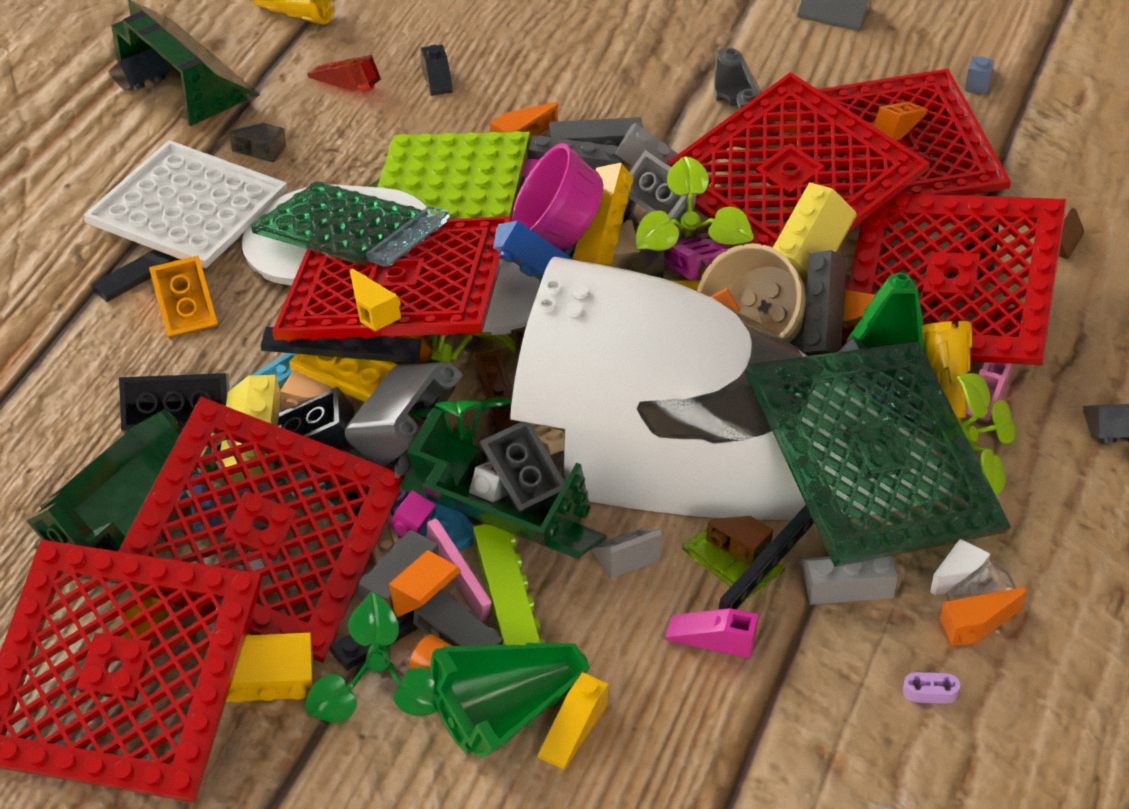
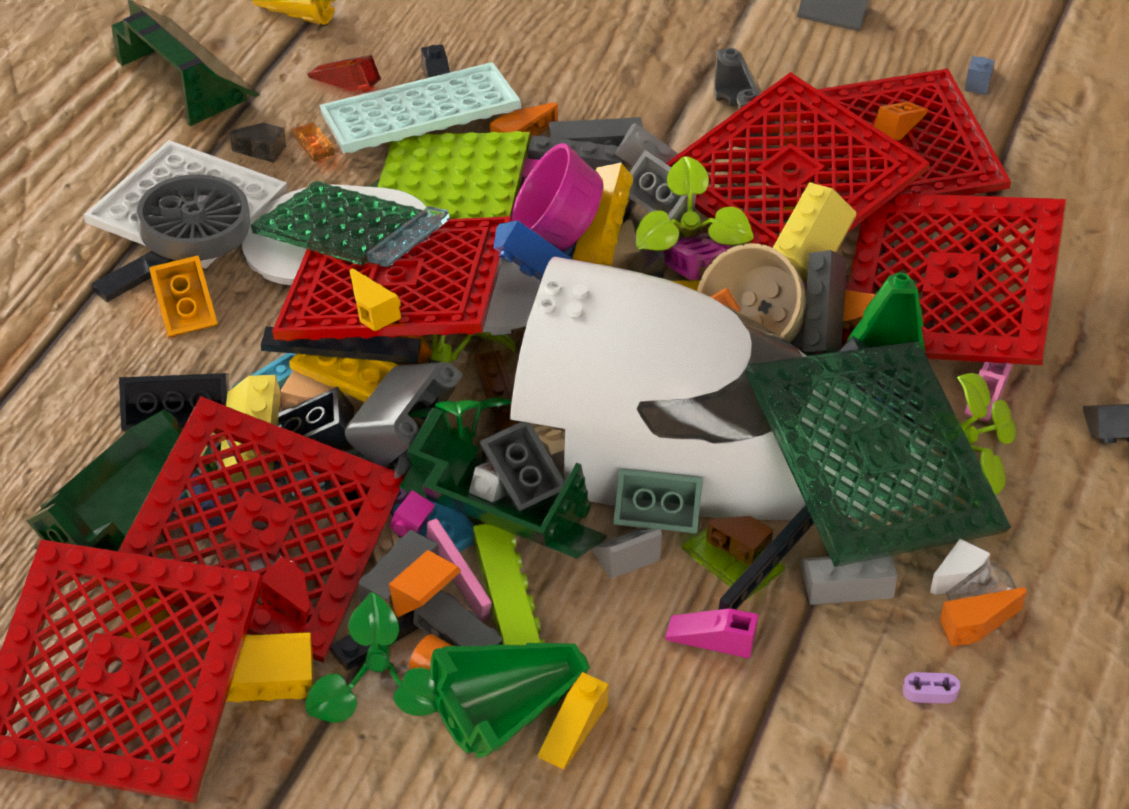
(140, 69): black slope -> none
(179, 218): none -> dark grey piece
(286, 589): none -> red slope
(313, 141): none -> clear orange plate
(419, 107): none -> light aqua plate
(658, 501): none -> sand green slope
(949, 356): yellow cone -> none
(1071, 234): reddish brown slope -> none

